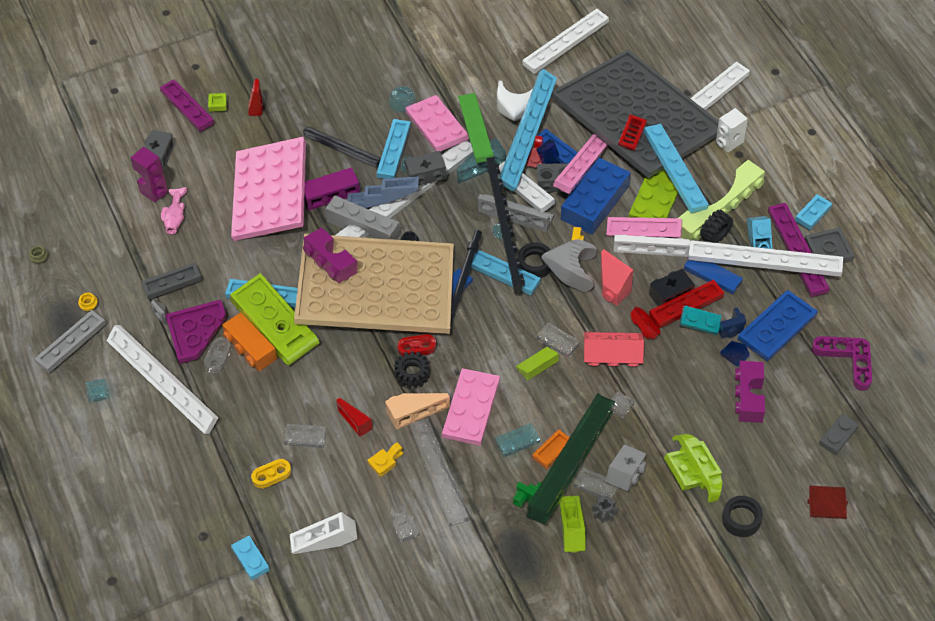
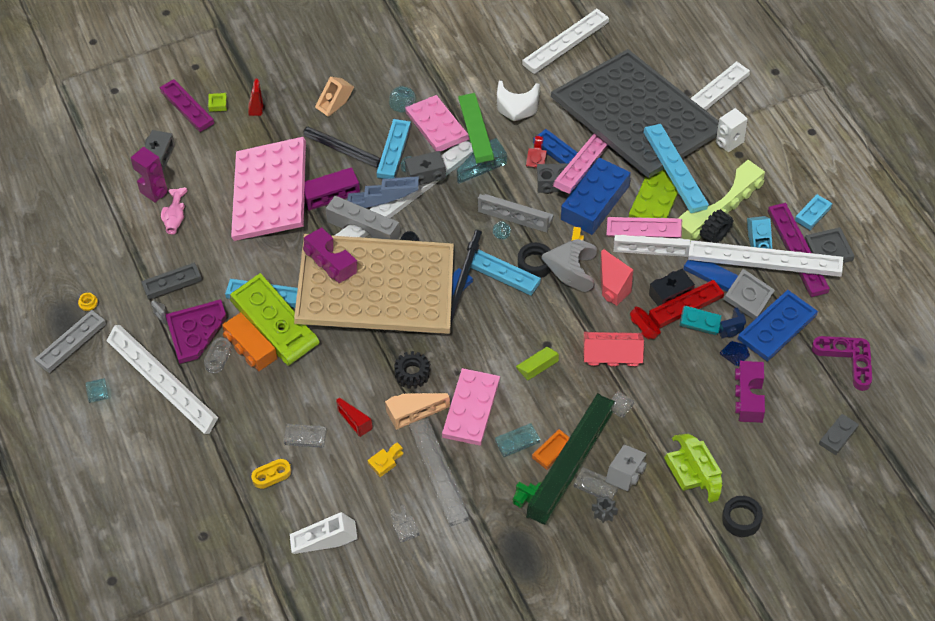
(35, 251): olive plate -> none
(250, 558): medium azure plate -> none
(334, 95): none -> light nougat slope
(417, 344): red plate -> none
(506, 231): black plate -> none
(527, 129): medium azure plate -> none
(532, 193): white plate -> none
(548, 152): clear blue plate -> none
(558, 340): clear plate -> none
(572, 524): lime slope -> none
(636, 122): red slope -> none
(748, 294): none -> light grey plate
(827, 502): clear red piece -> none

